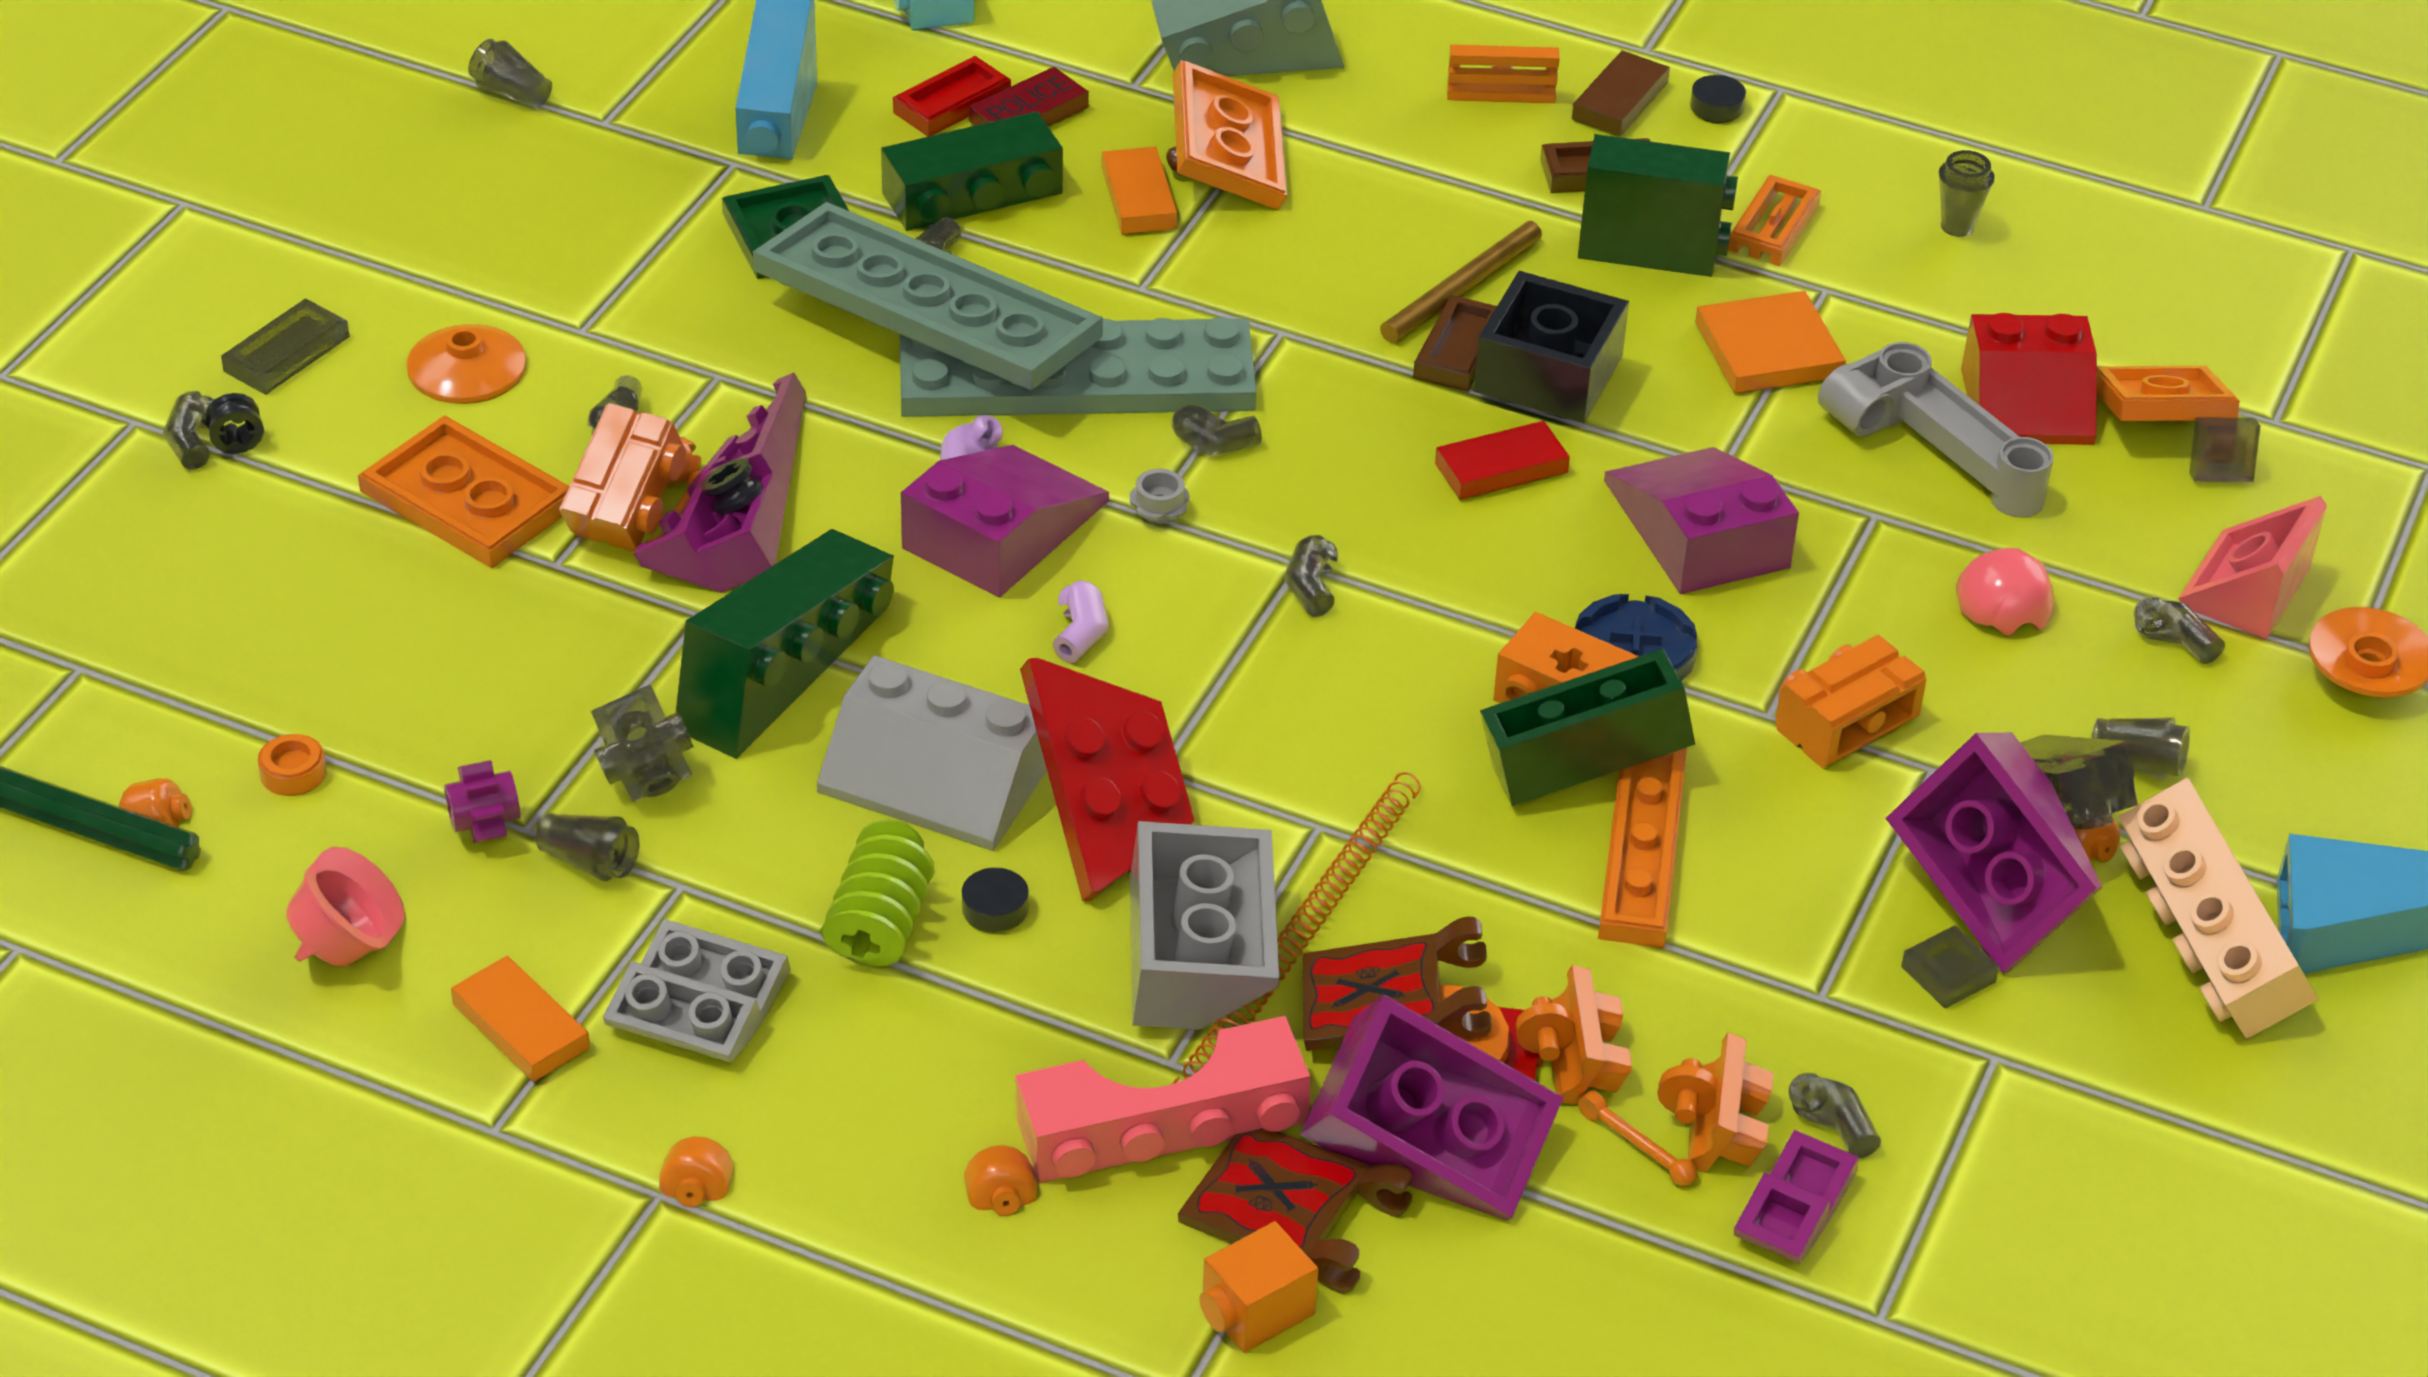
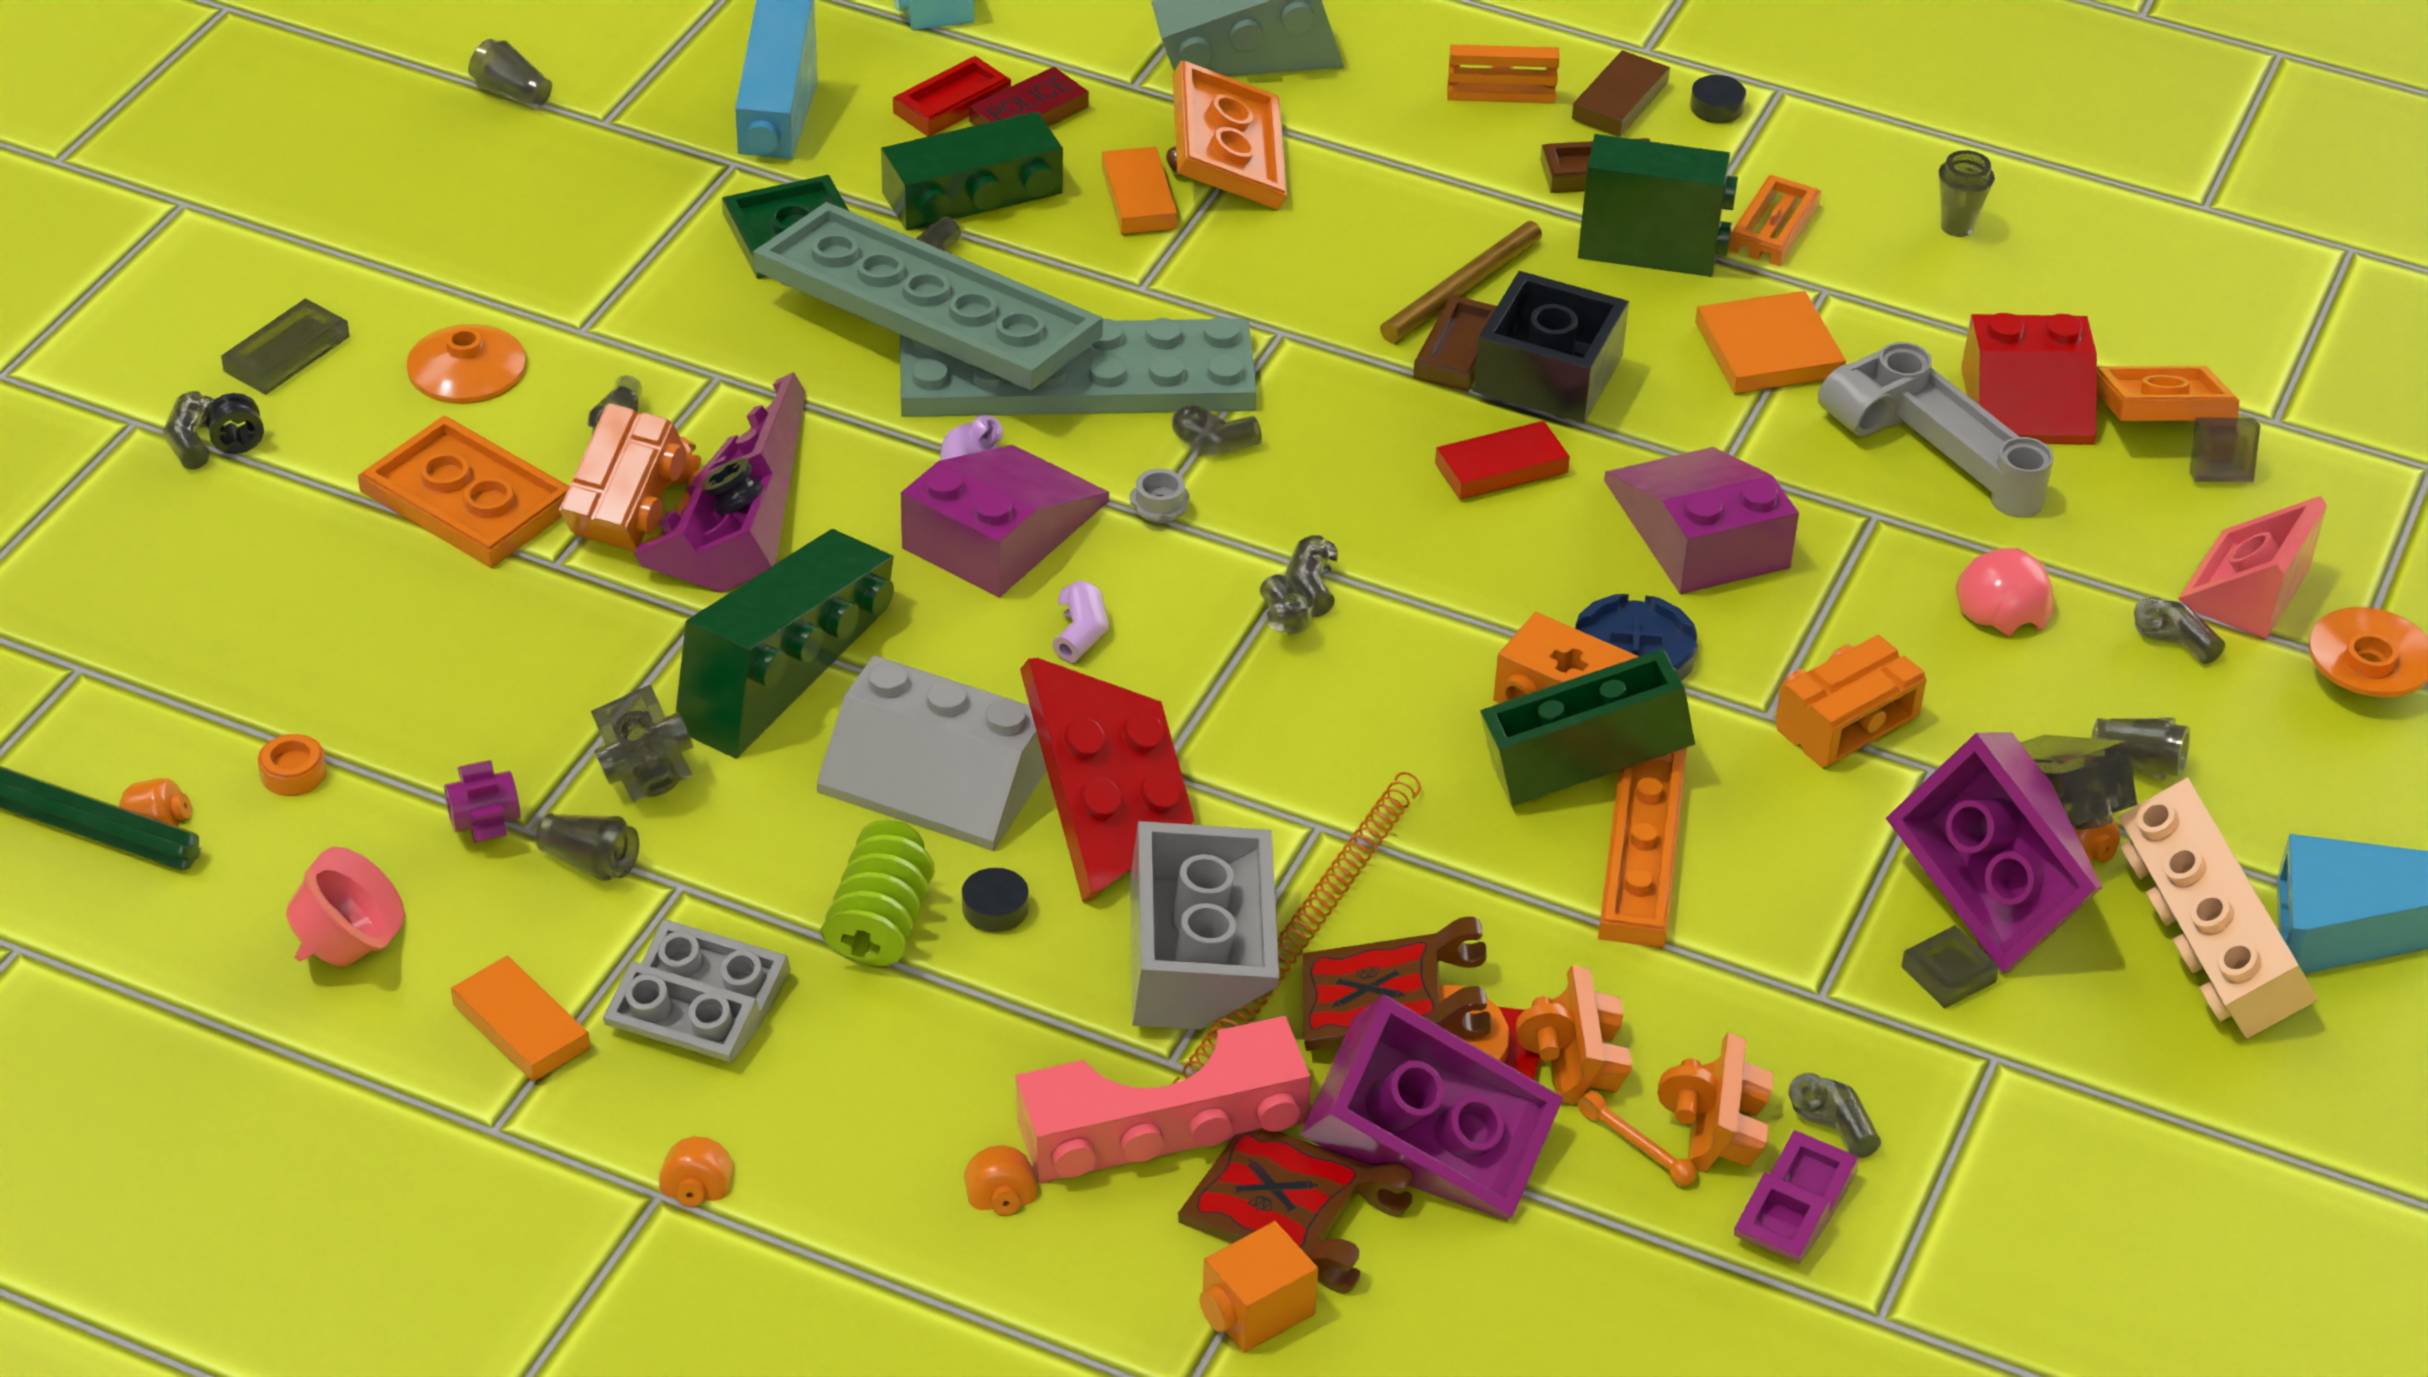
(1288, 610): none -> clear smoke arm

